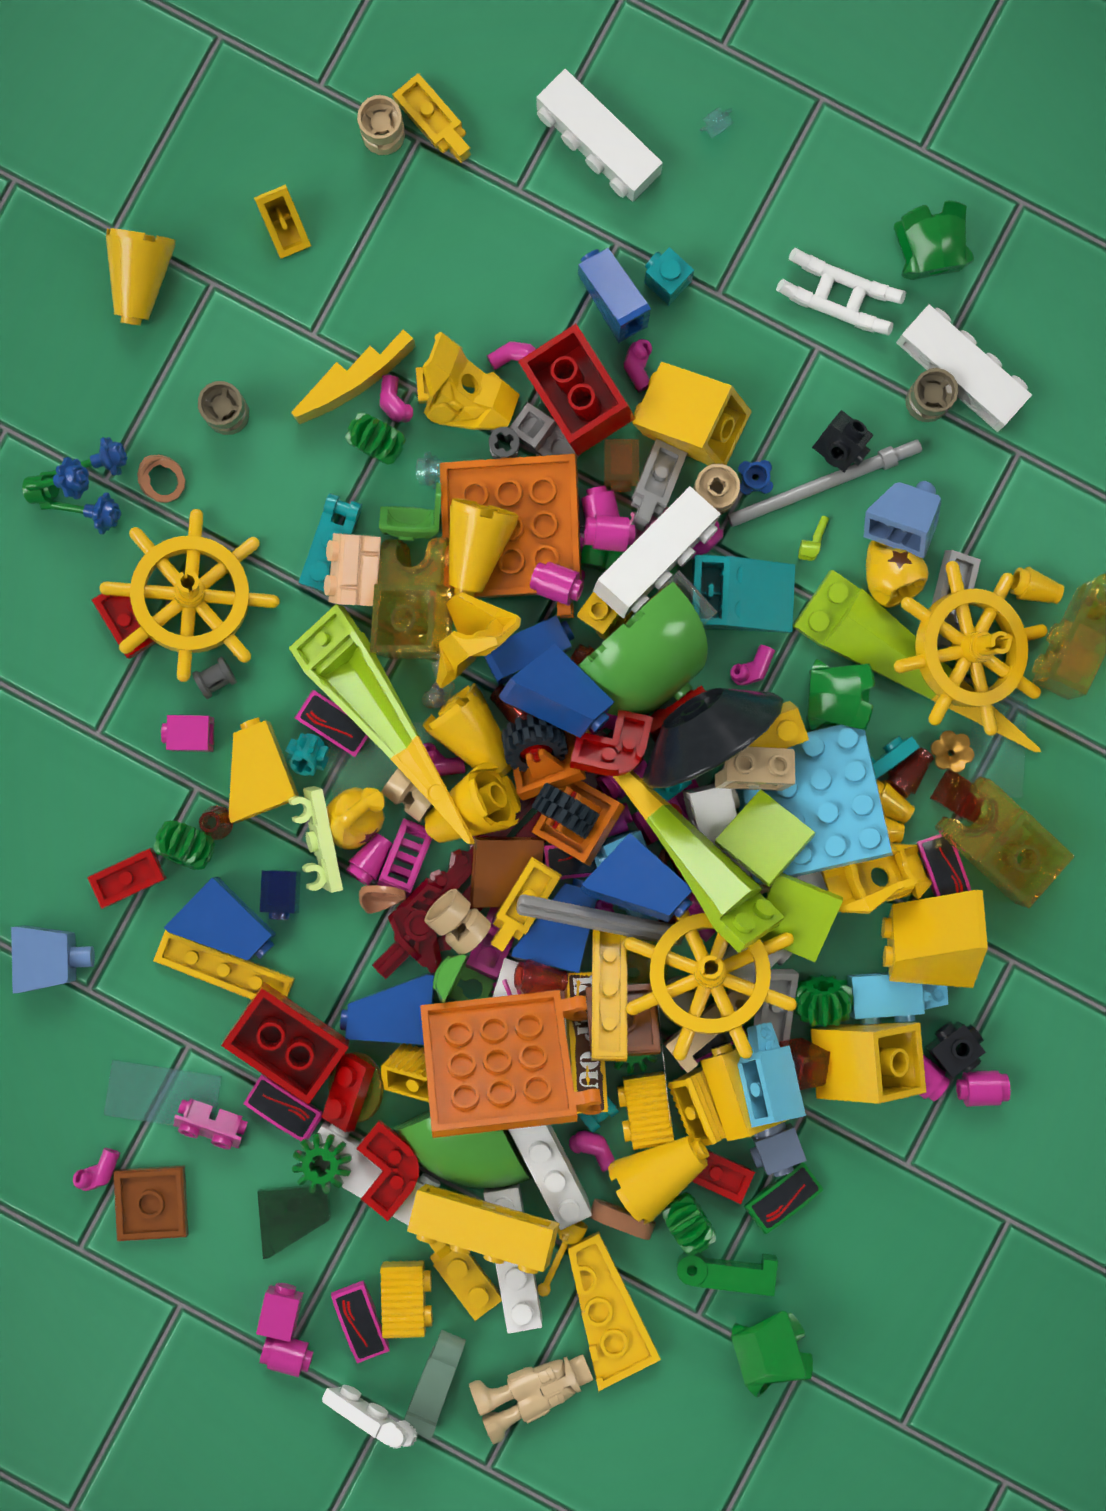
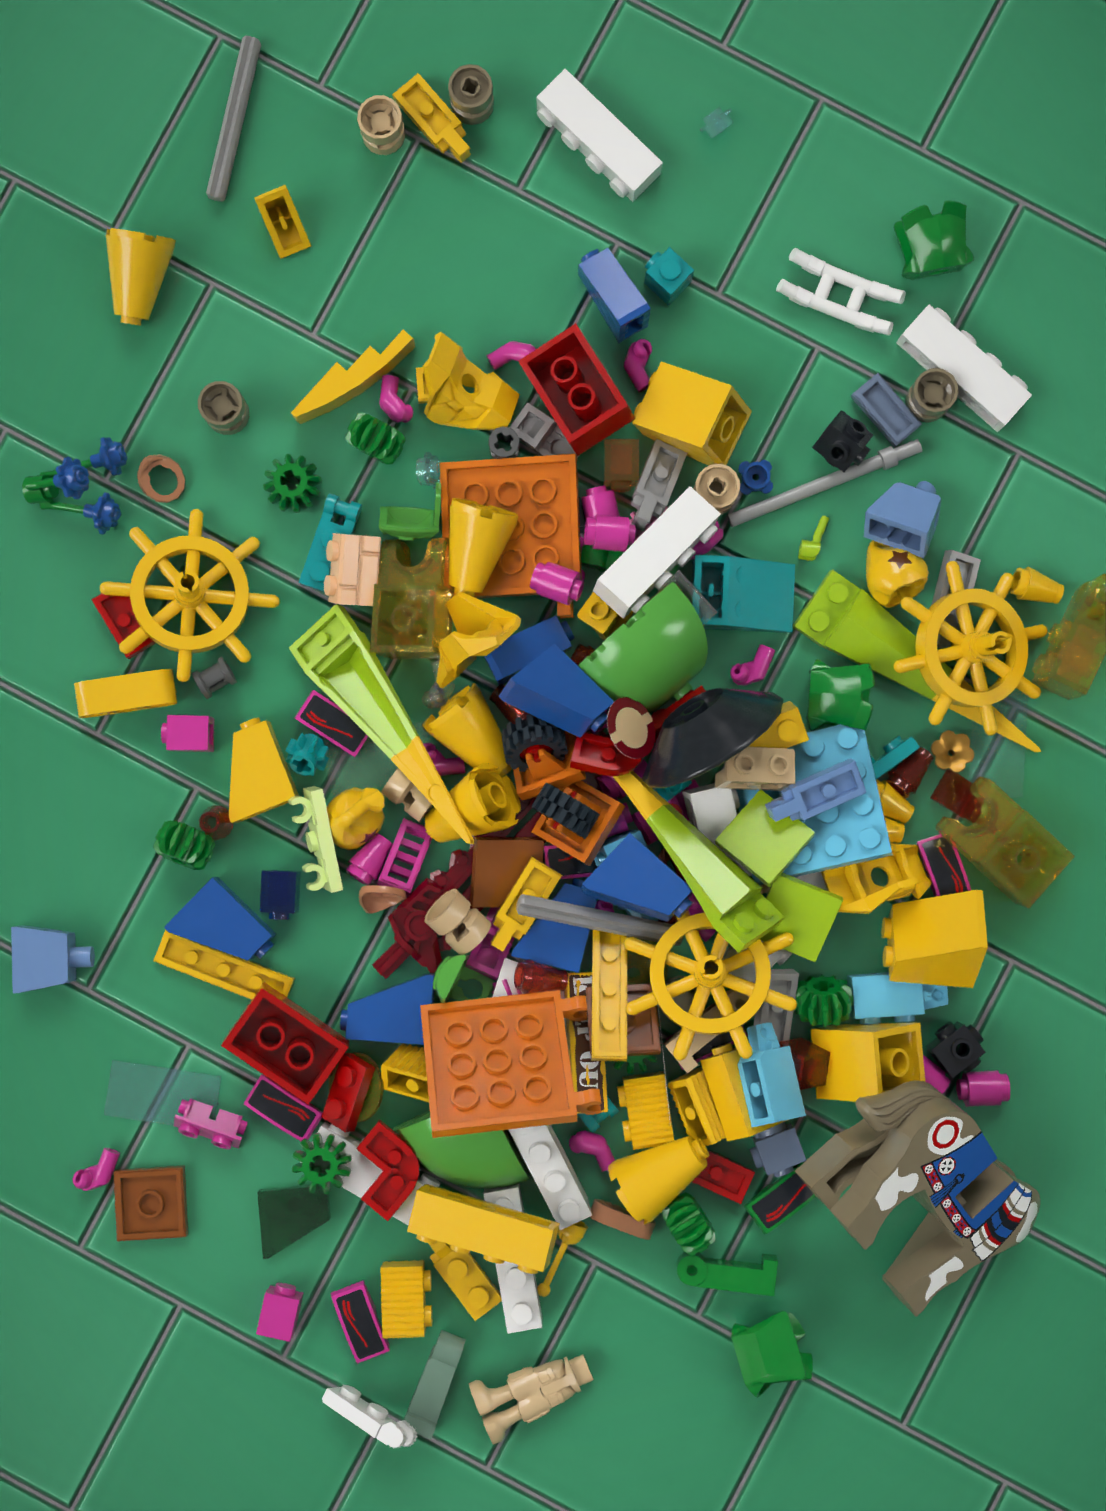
(125, 693): none -> yellow beam
(126, 878): red plate -> none
(233, 118): none -> light grey axle
(286, 1356): dark pink brick -> none
(302, 473): none -> green gear
(471, 94): none -> dark tan wheel
(612, 1323): yellow wing -> none
(631, 728): none -> sticker
(818, 792): none -> medium blue hinge
(886, 410): none -> sand blue tile
(928, 1150): none -> dark tan animal

